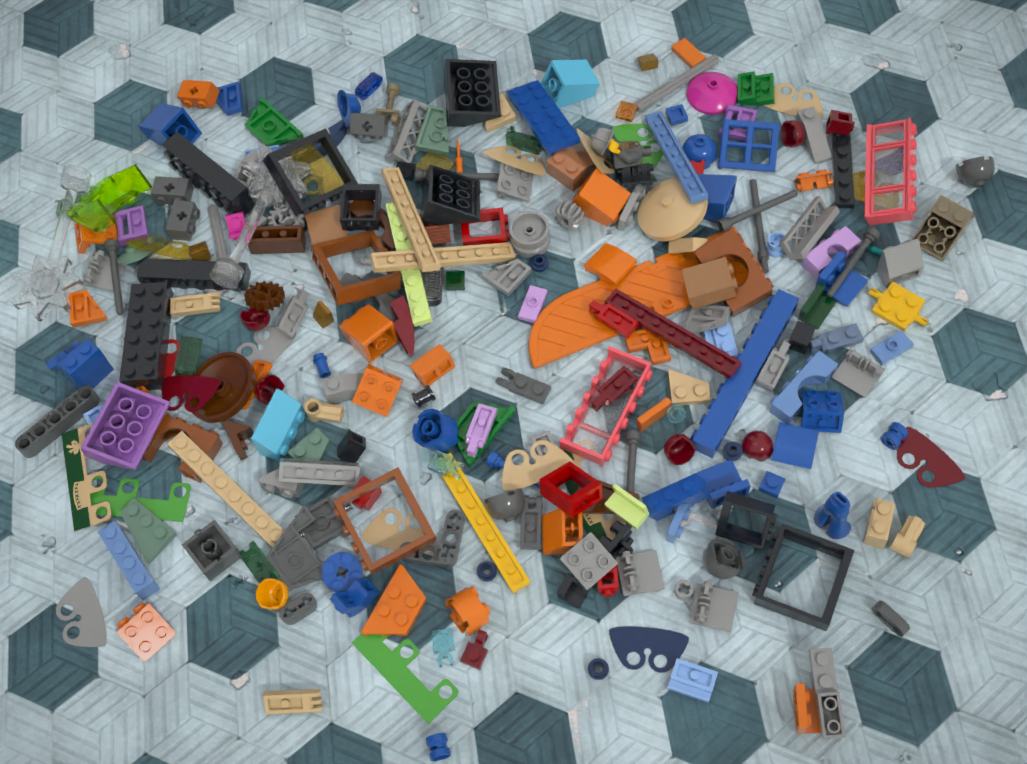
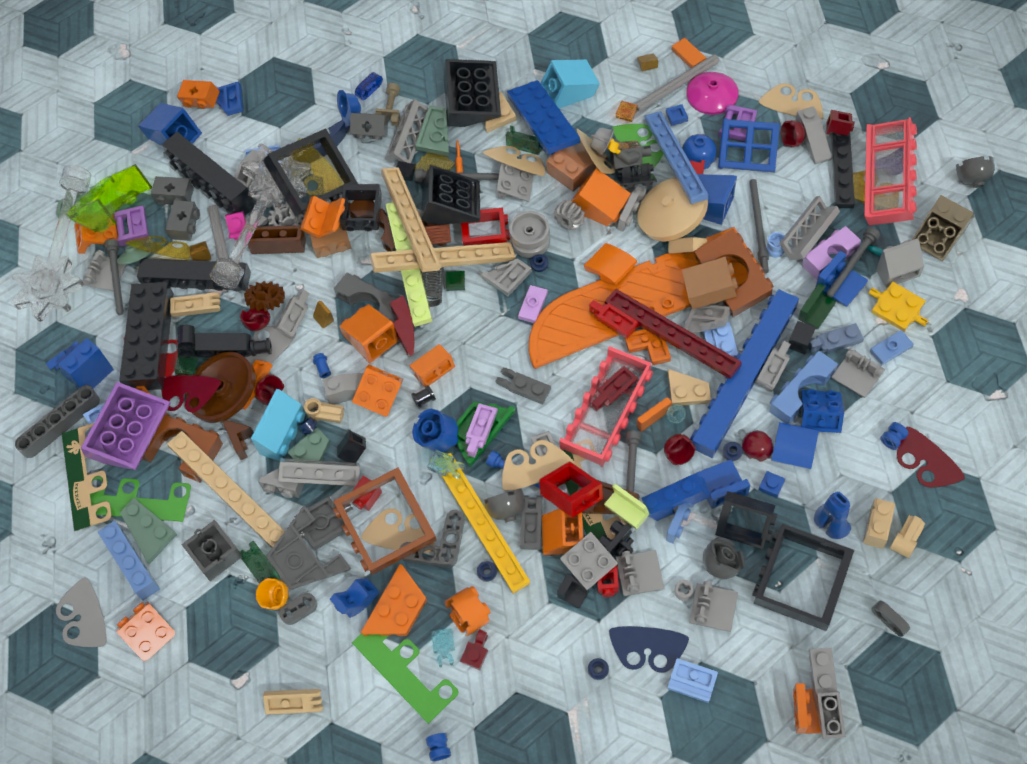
(84, 309): orange wing -> none
(210, 344): none -> black beam
(260, 347): none -> black bush
(271, 126): green wing -> none
(308, 425): none -> dark blue plate
(322, 217): none -> orange bracket
(331, 566): blue plate -> none
(358, 290): dark orange window -> none
(724, 224): dark grey piece -> none
(756, 89): green slope -> none
(806, 181): orange hinge -> none

